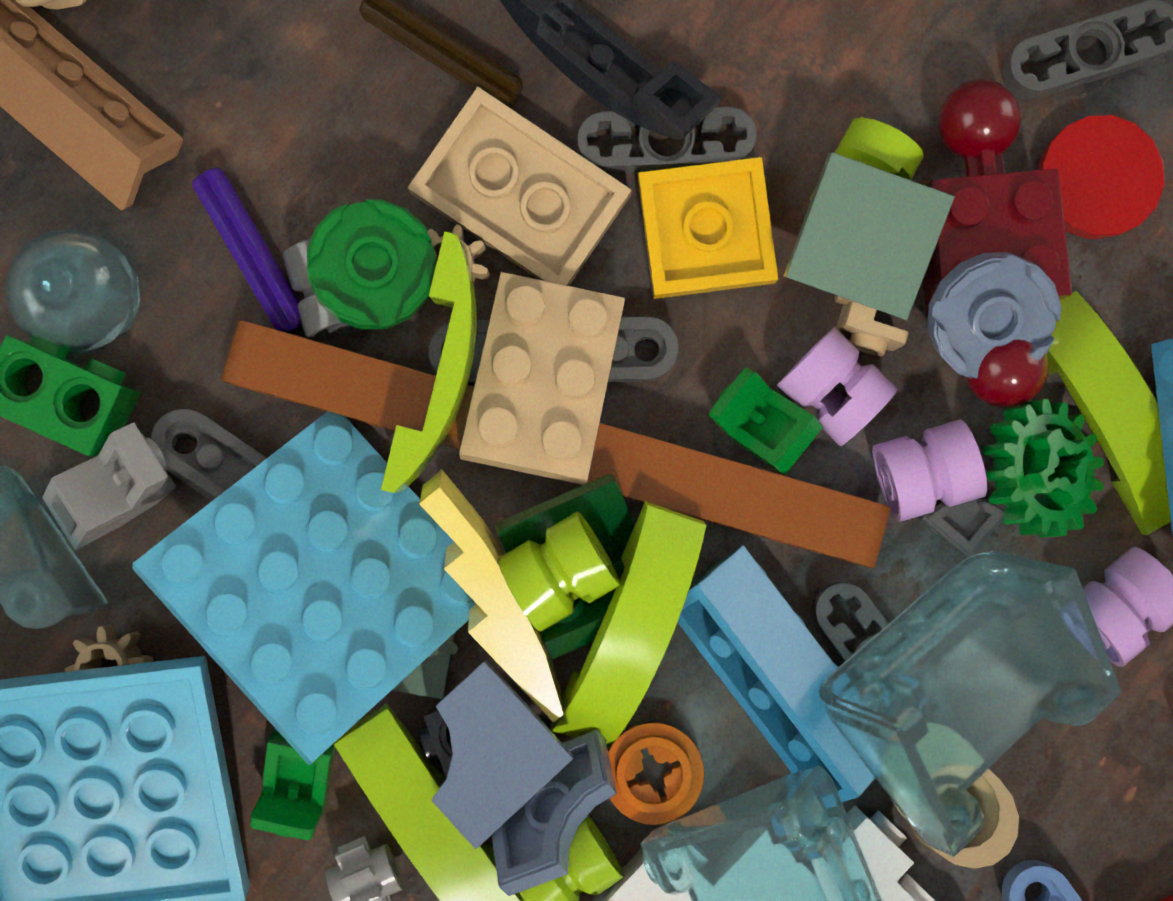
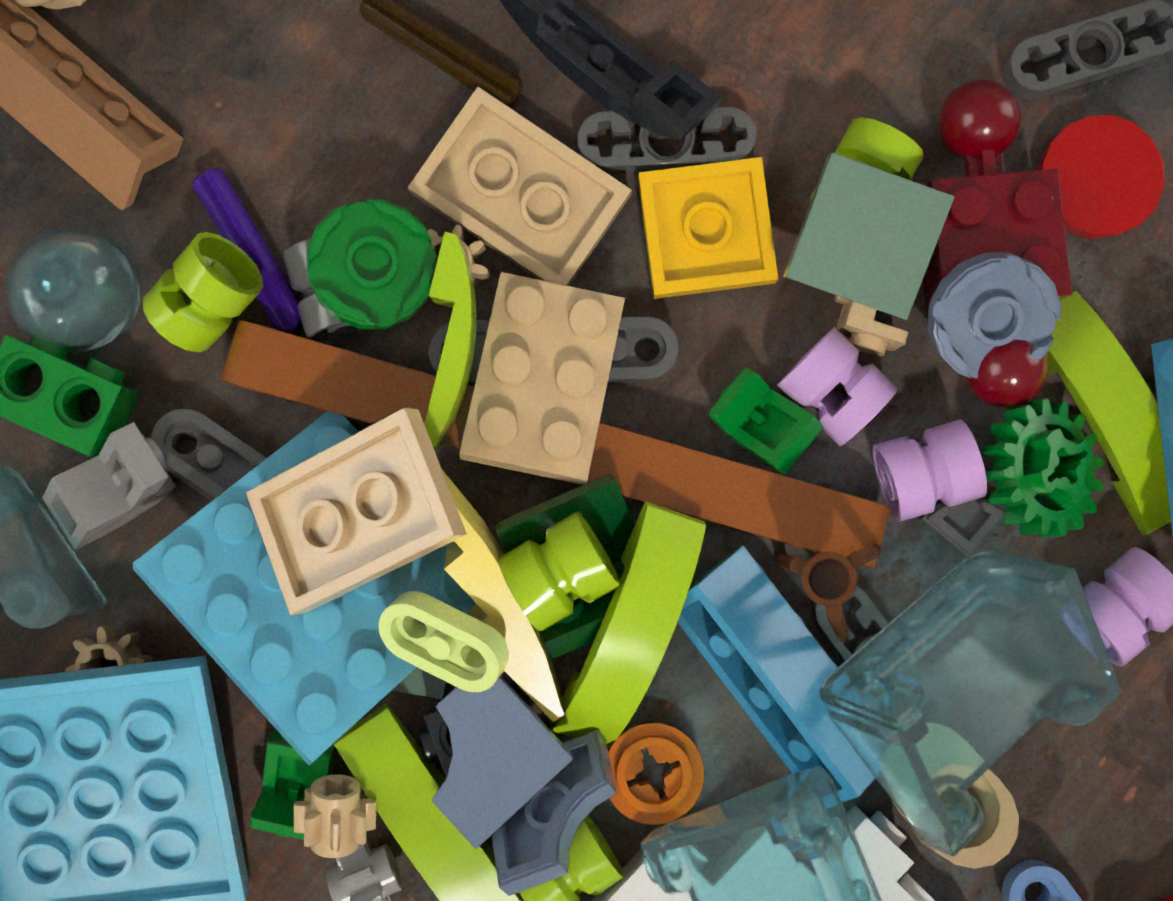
(202, 292): none -> lime wheel
(334, 816): none -> tan gear
(355, 512): none -> tan plate
(446, 643): none -> yellowish green plate
(831, 580): none -> reddish brown plant

